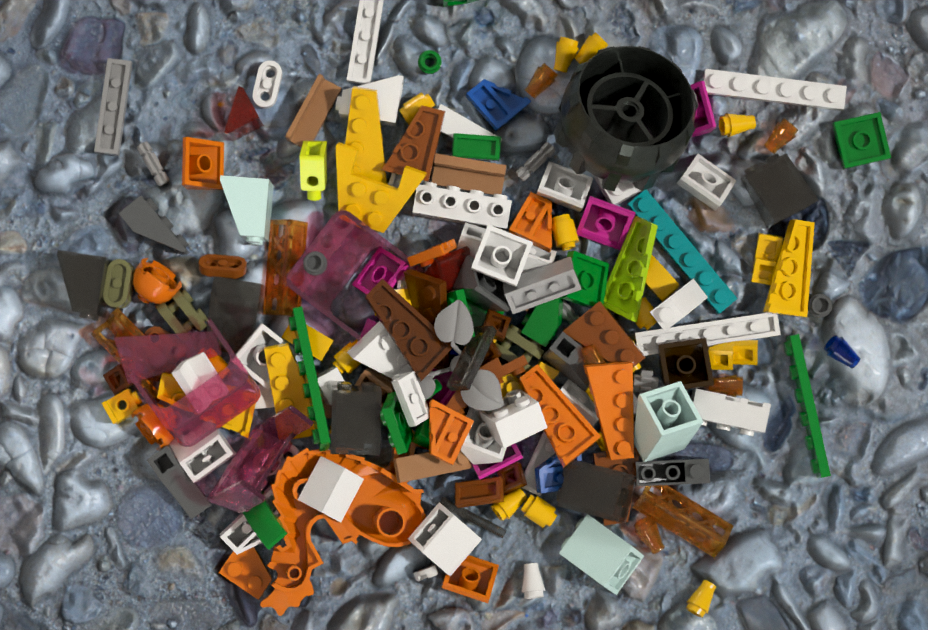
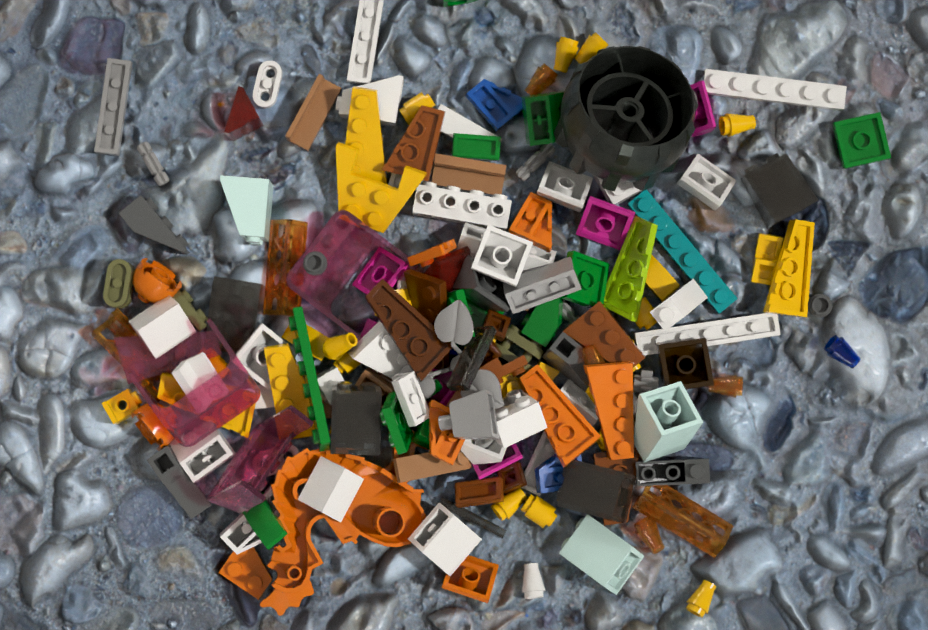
(85, 282): clear smoke slope -> none
(117, 379): reddish brown tile -> none
(162, 326): none -> white slope
(202, 164): orange slope -> none
(222, 266): dark orange plate -> none
(313, 168): neon yellow torso -> none
(338, 346): none -> yellow cone
(427, 572): white tile -> none
(429, 54): green plate -> none
(472, 417): none -> light grey torso
(541, 117): none -> green slope
(564, 232): yellow brick -> none
(731, 412): white wedge -> none
(736, 352): yellow slope -> none
(780, 136): clear orange cone -> none
(808, 416): green plate -> none

